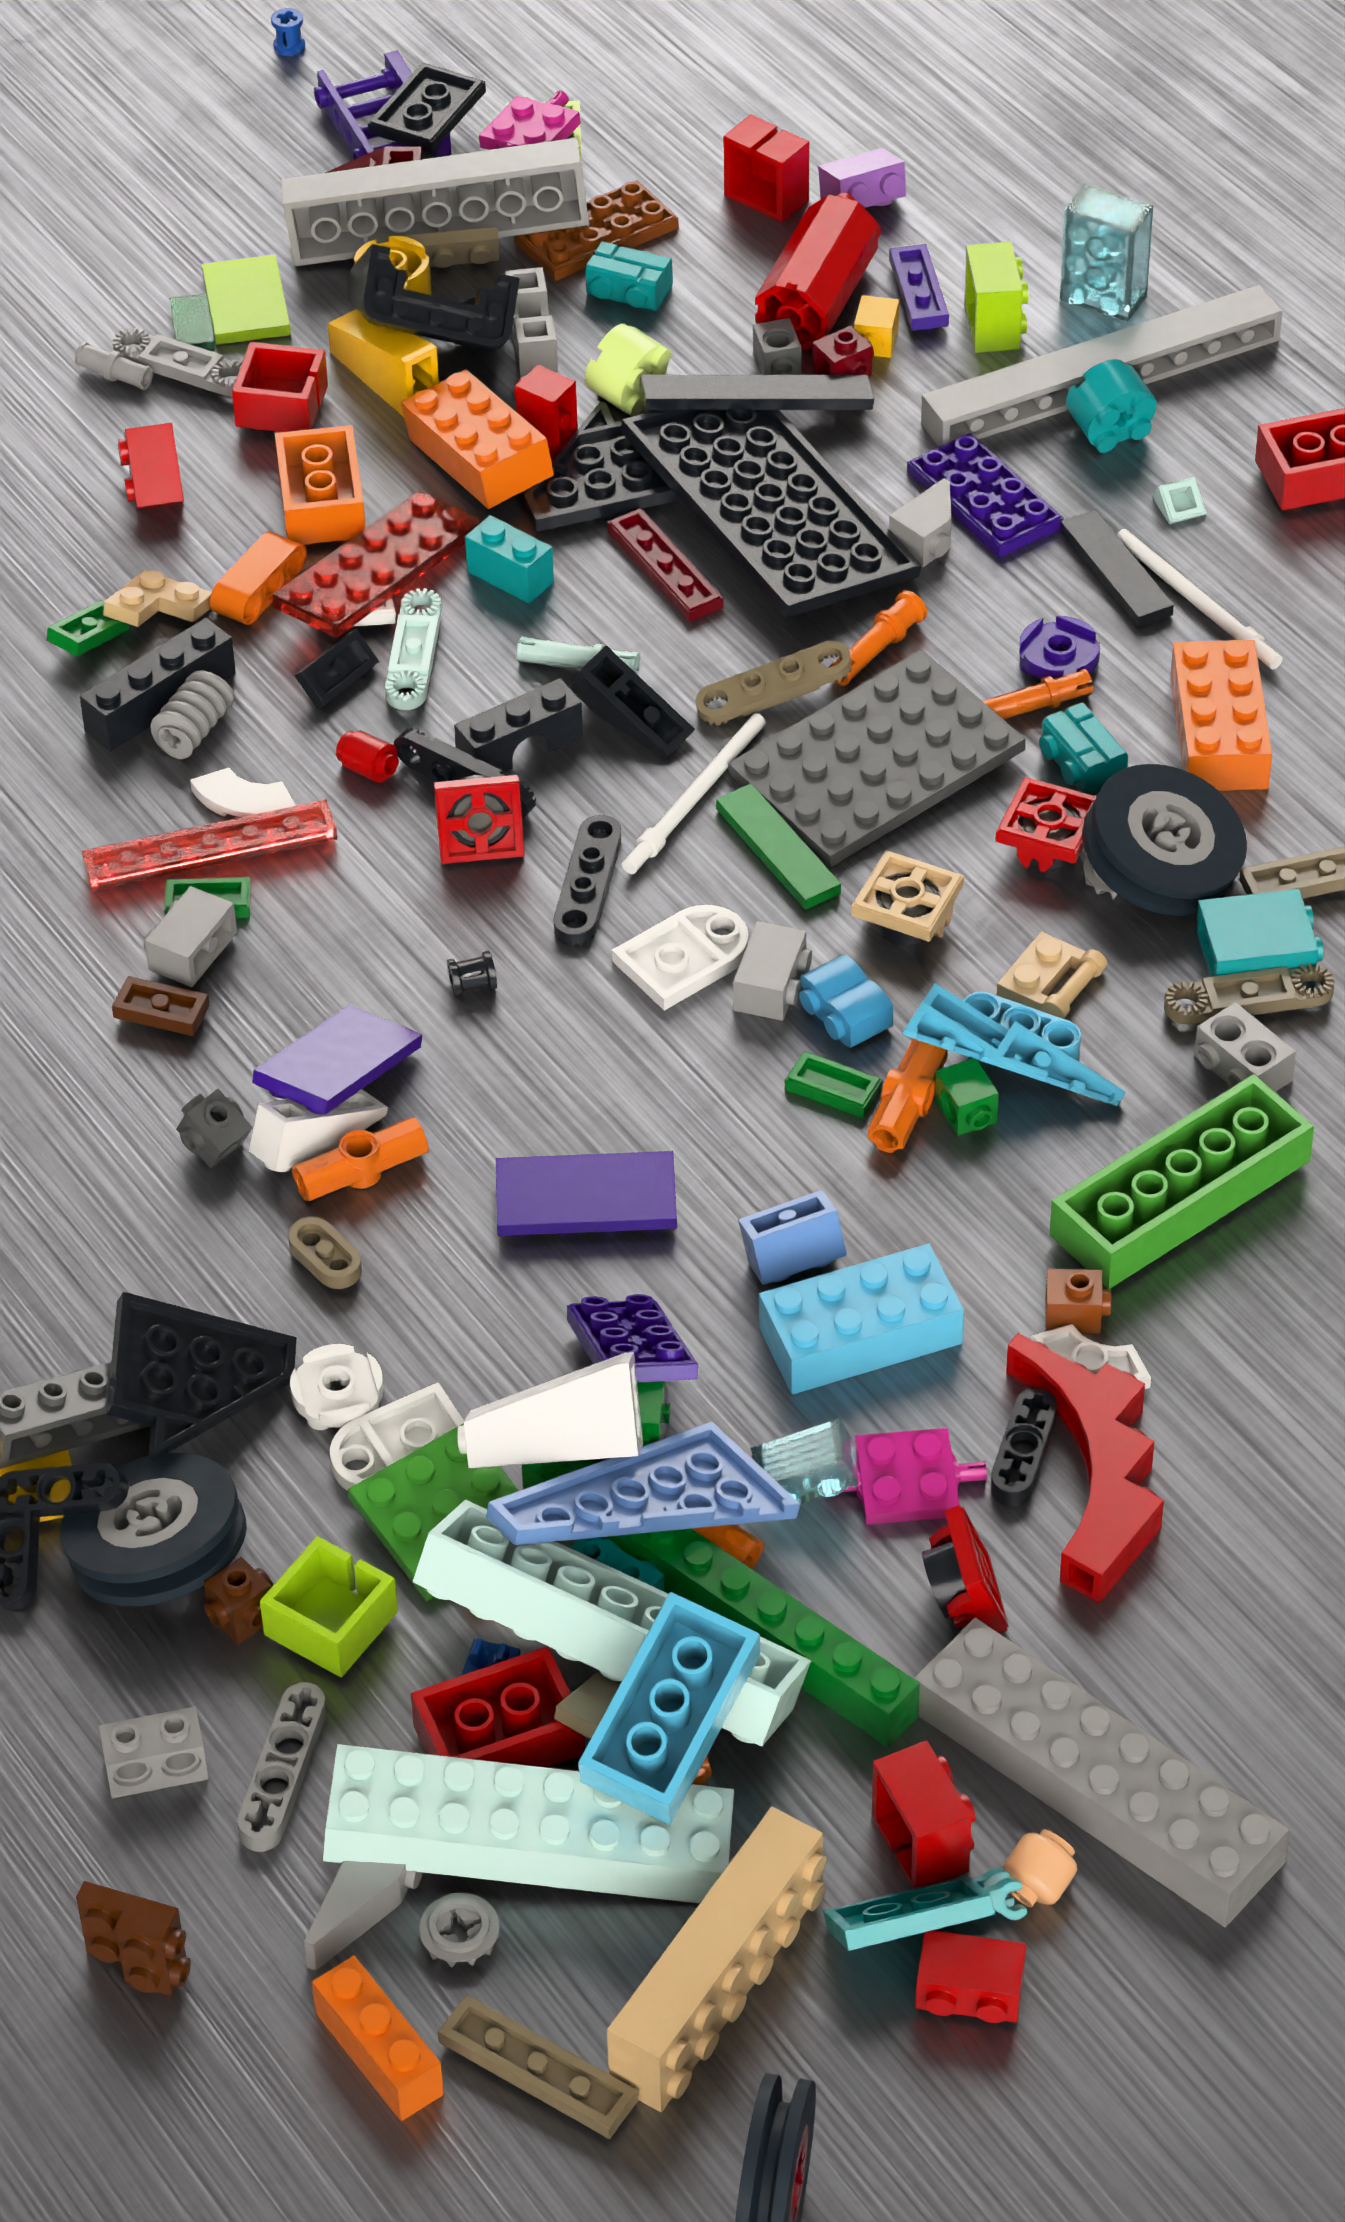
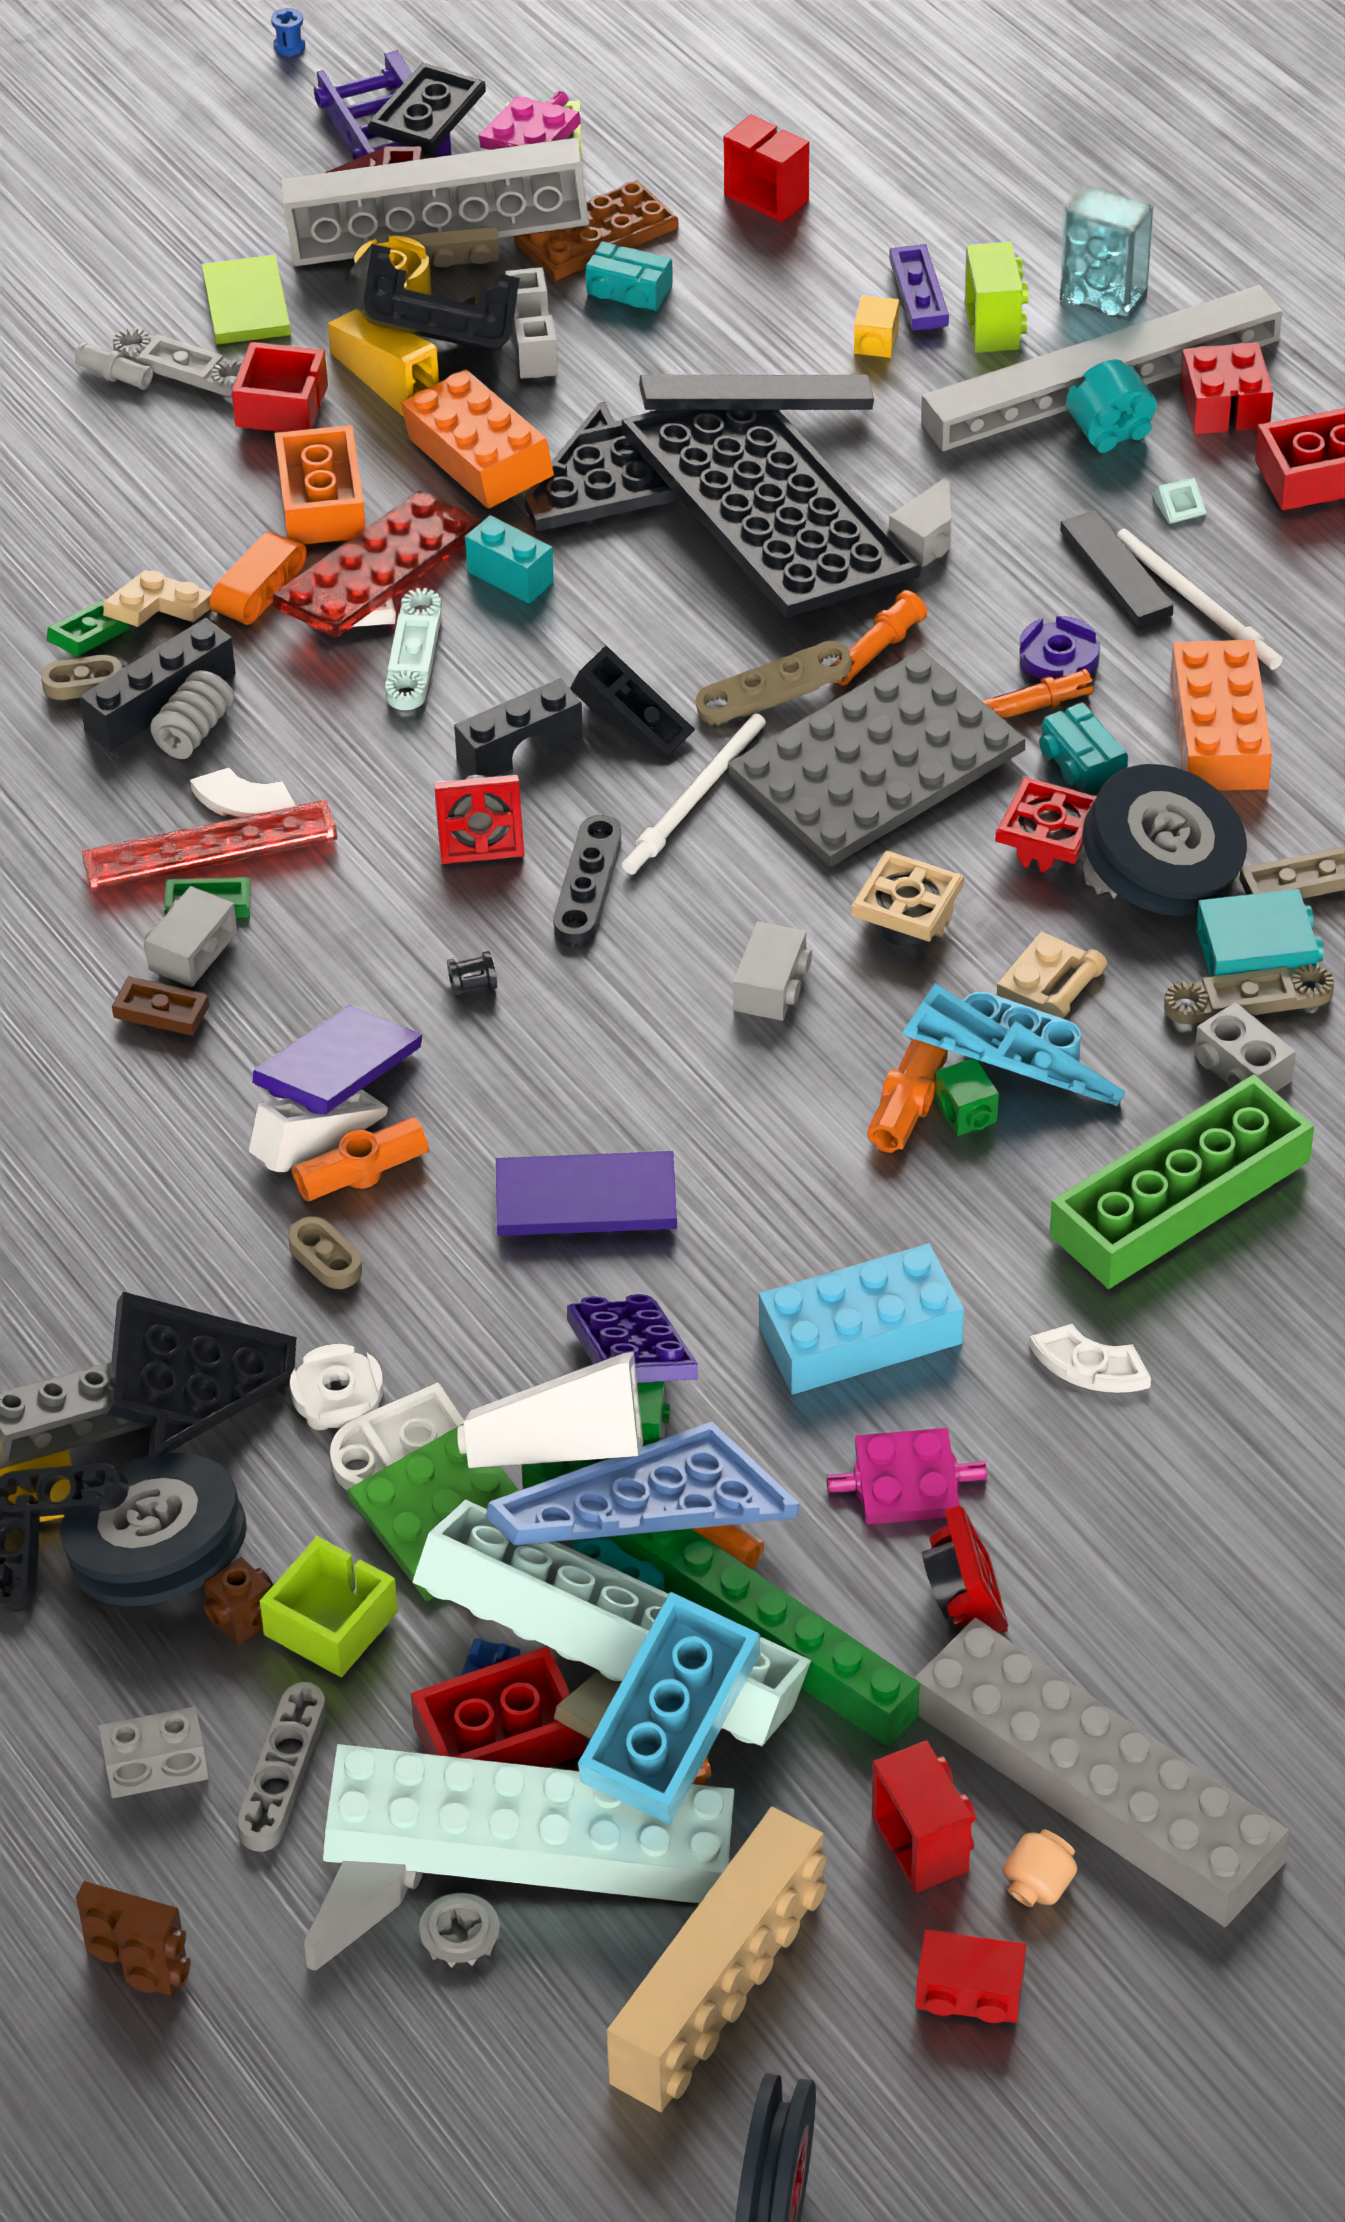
(75, 676): none -> dark tan plate
(152, 466): brick -> none
(193, 321): clear green tile -> none
(213, 1127): dark grey brick -> none
(336, 668): black plate -> none
(367, 755): red brick -> none
(377, 2038): orange brick -> none
(448, 763): black plate -> none
(538, 2066): dark tan plate -> none
(549, 405): red brick -> none
(567, 654): light aqua pin -> none
(618, 369): yellowish green brick -> none
(665, 565): dark red tile -> none
(683, 953): white tile -> none
(776, 348): dark grey brick -> none
(778, 846): tile -> none
(792, 1237): medium blue brick -> none
(810, 1461): clear light blue brick -> none
(819, 267): red brick -> none
(833, 1084): green tile -> none
(842, 354): dark red brick -> none
(846, 1001): dark azure brick -> none
(869, 177): medium lavender brick -> none
(924, 1909): teal tile -> none
(987, 495): dark purple tile -> none
(1030, 1463): black beam -> none
(1076, 1299): dark orange brick -> none
(1117, 1458): arch -> none
(1215, 375): none -> red piece

